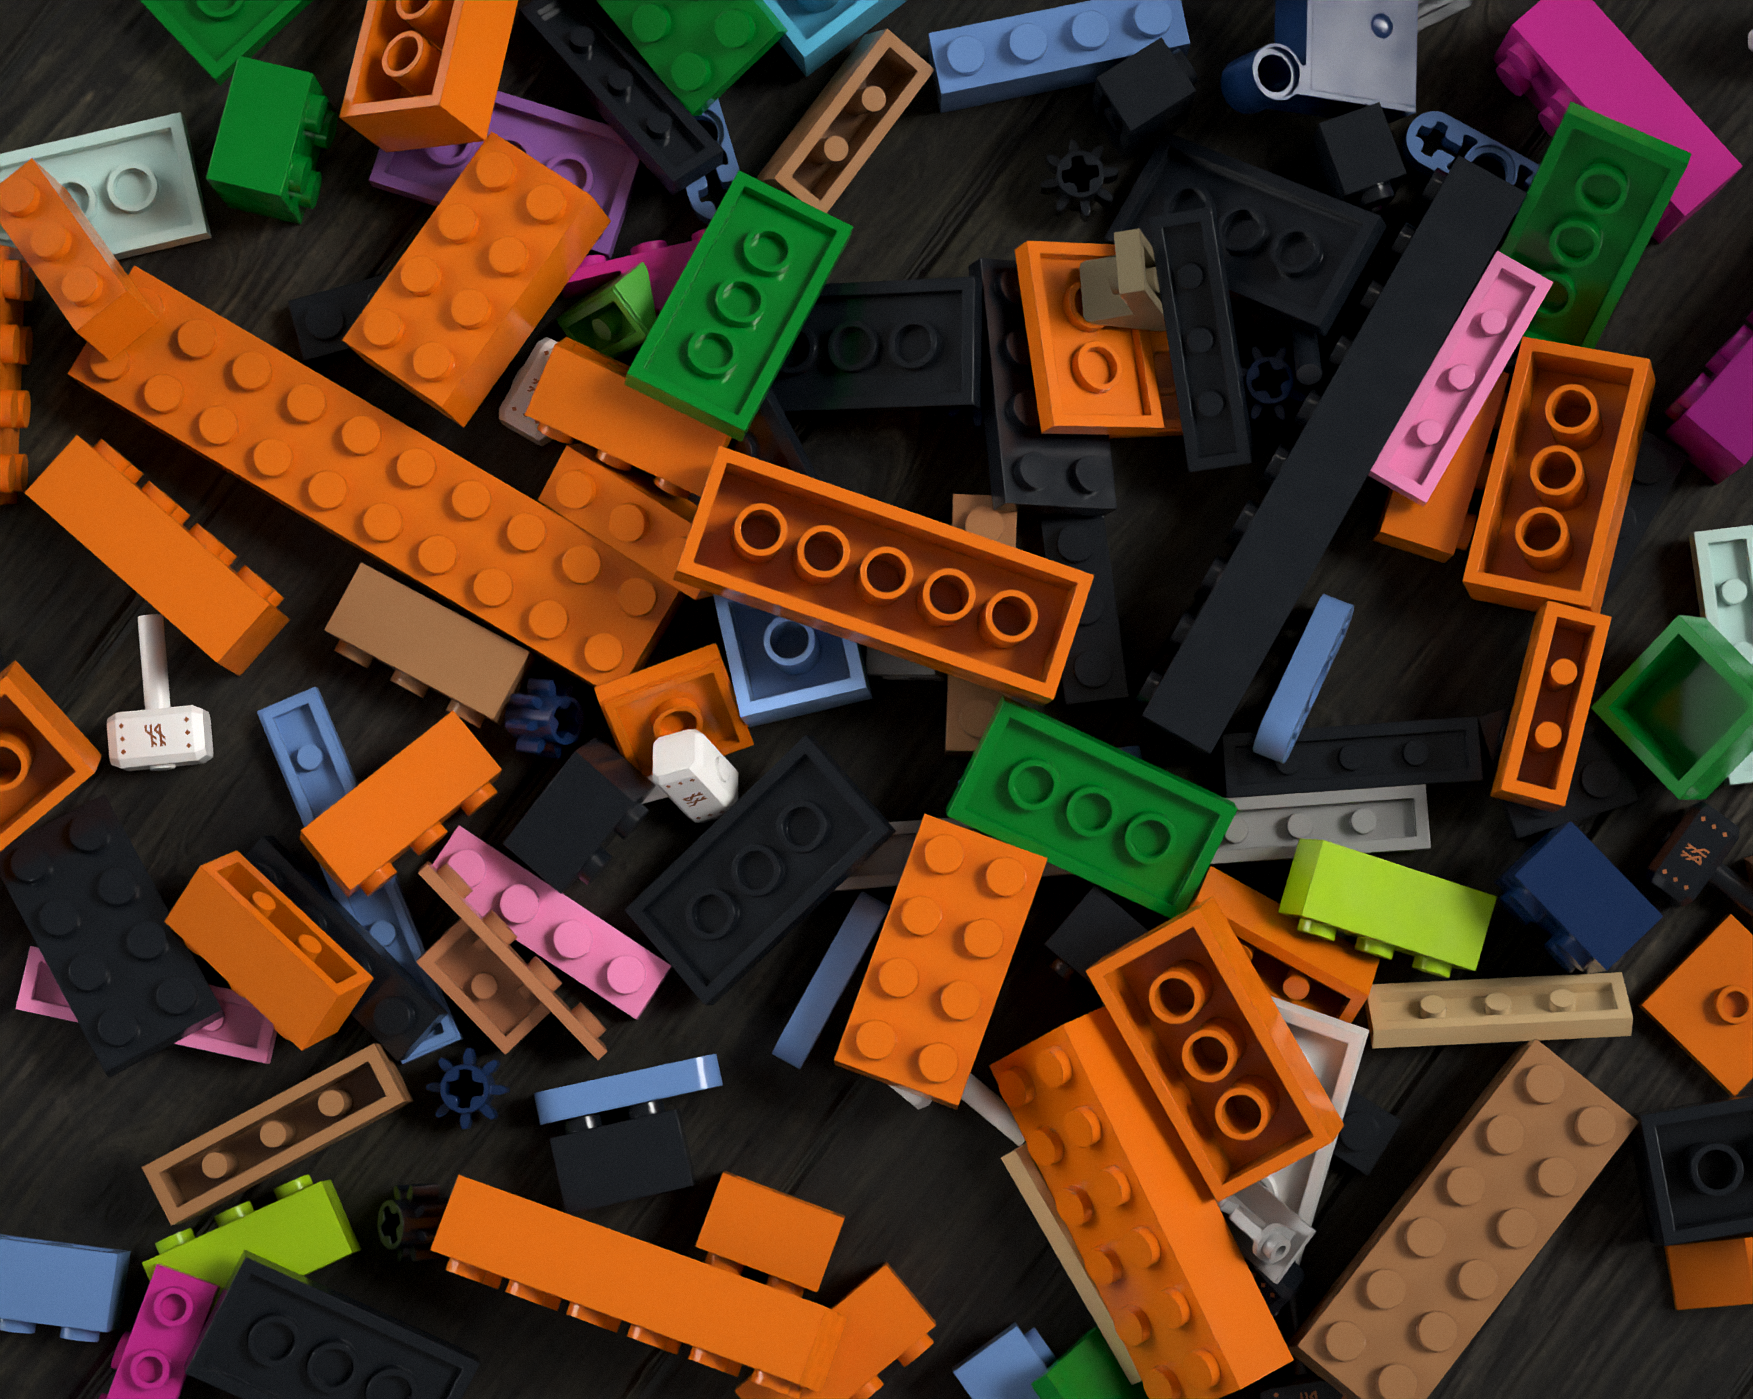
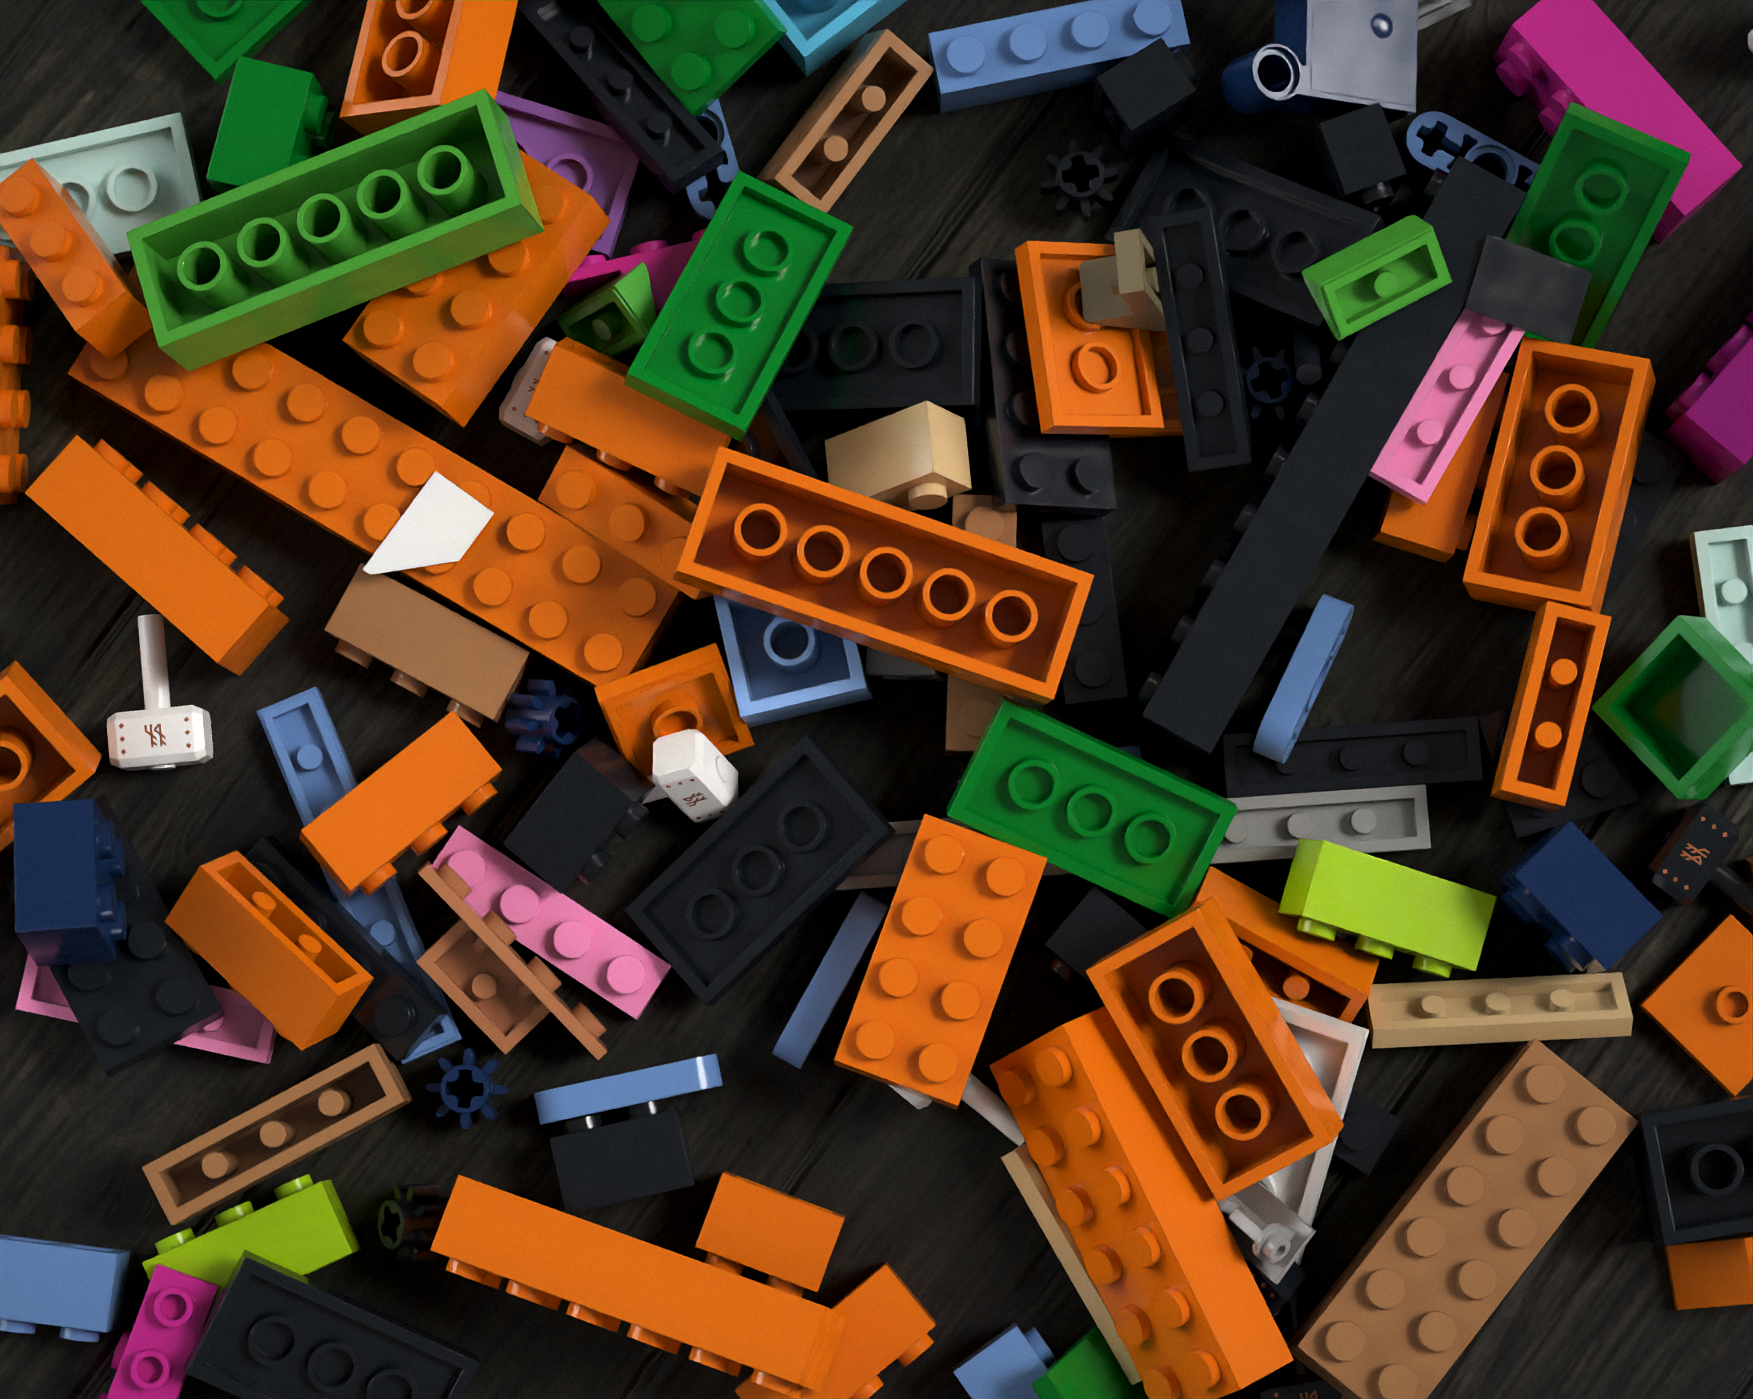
(66, 882): none -> dark blue piece
(334, 231): none -> bright green brick
(432, 530): none -> white sticker
(904, 458): none -> tan brick
(1377, 275): none -> bright green slope
(1528, 289): none -> black sticker

